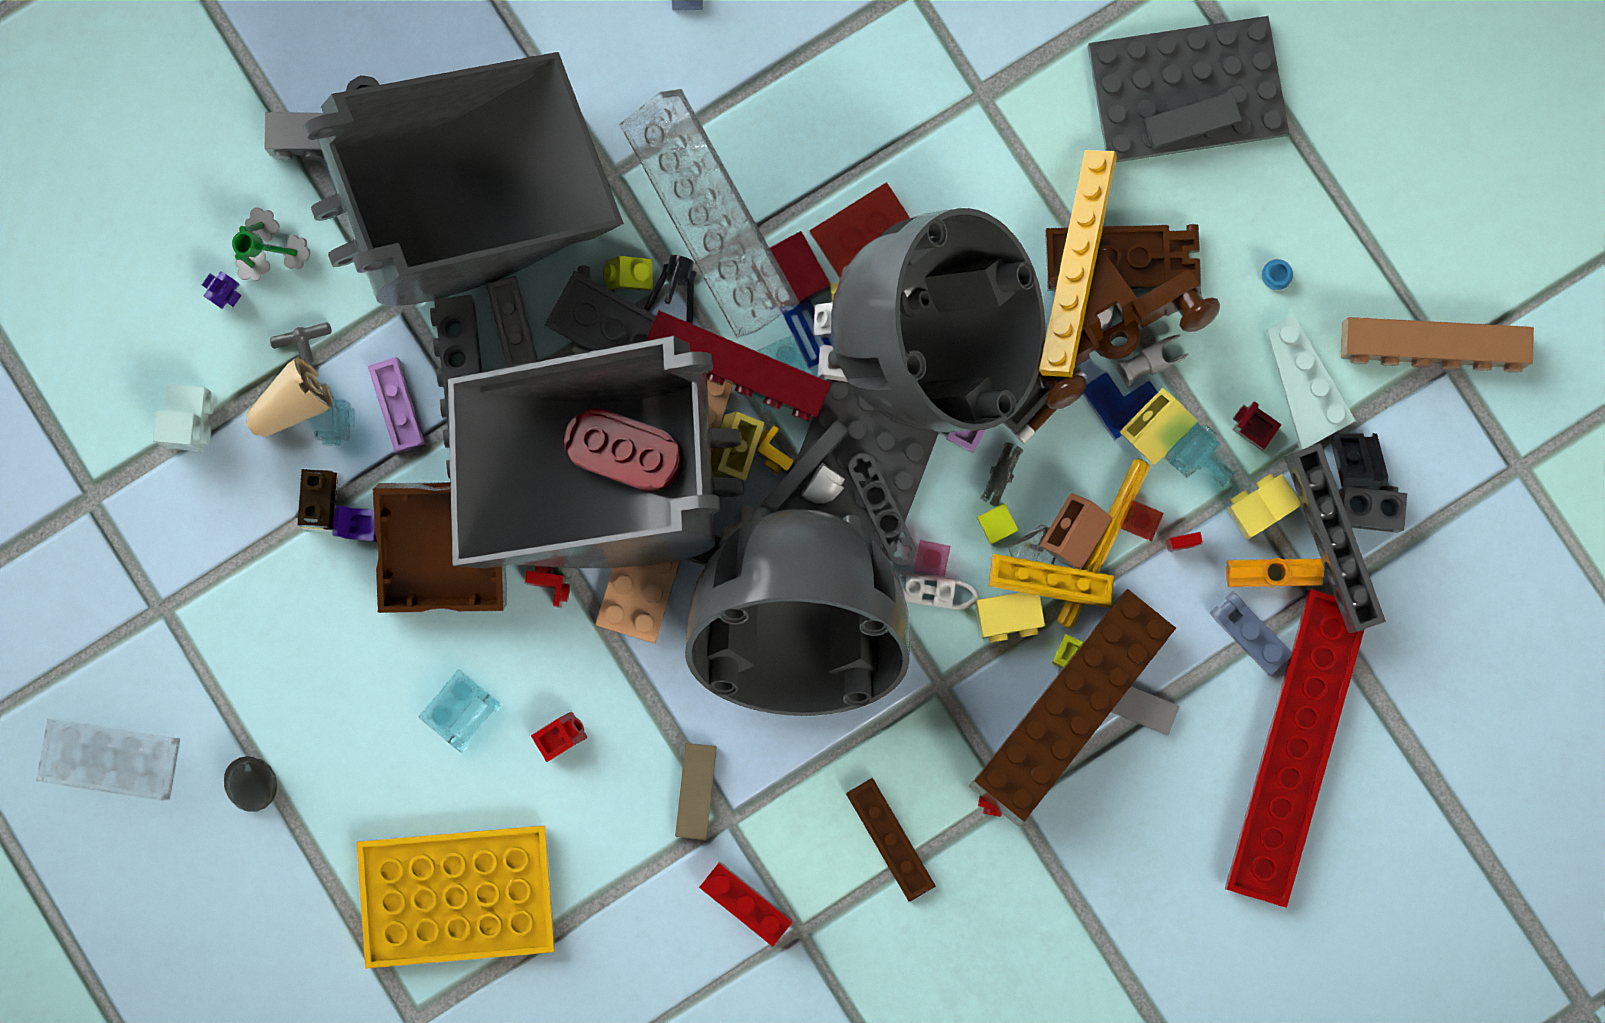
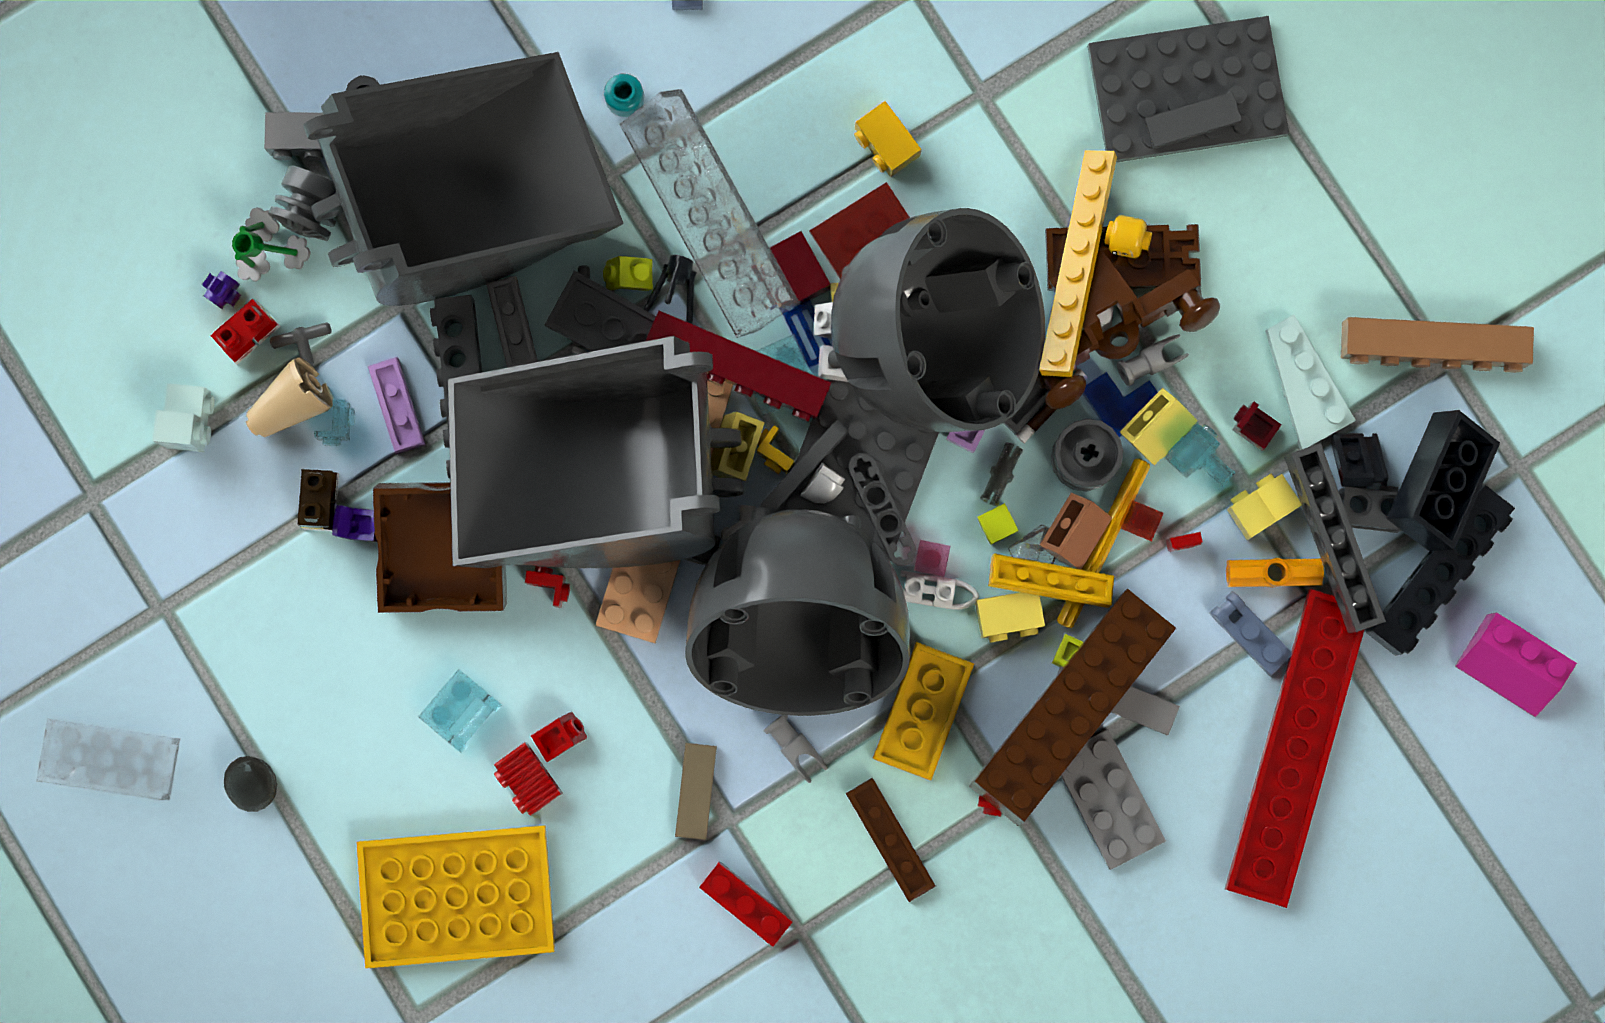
(238, 331): none -> red hips
(306, 190): none -> dark grey wheel
(527, 780): none -> red brick
(623, 450): tile -> none
(624, 94): none -> teal head
(793, 744): none -> light grey piece
(886, 139): none -> yellow brick
(923, 711): none -> yellow tile
(1103, 447): none -> dark grey wheel
(1111, 802): none -> light grey plate
(1127, 236): none -> yellow head
(1277, 274): dark azure plate -> none
(1399, 640): none -> black brick
(1443, 480): none -> black brick
(1515, 664): none -> dark pink slope

